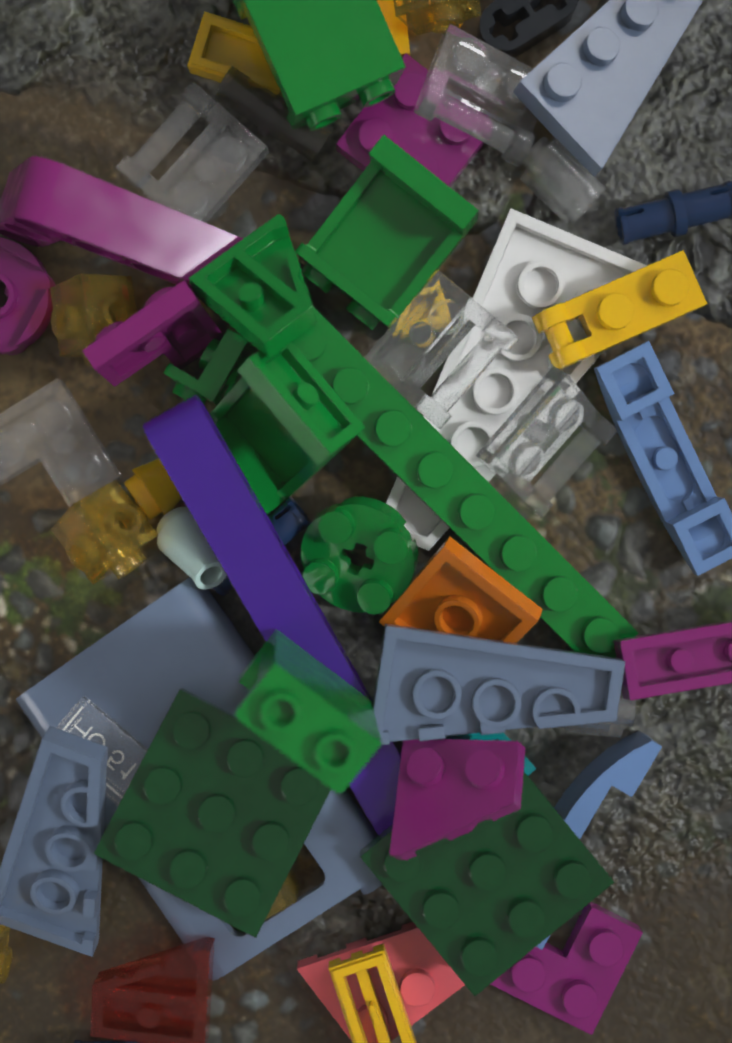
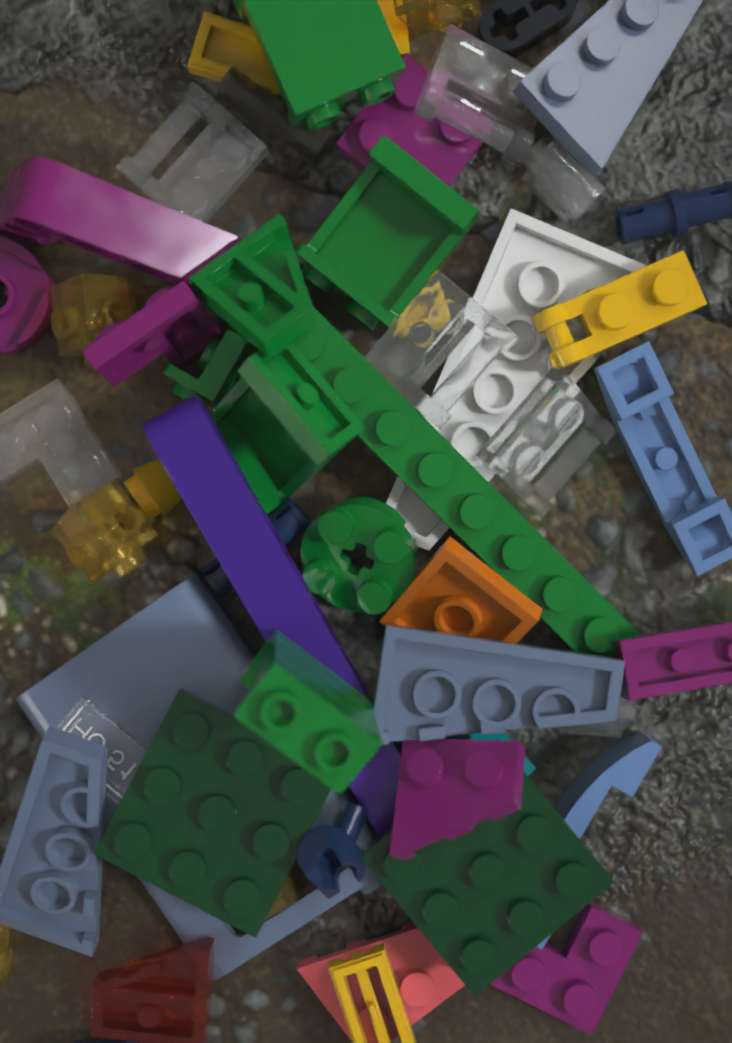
(188, 548): light aqua cone -> none
(331, 849): none -> dark blue piece

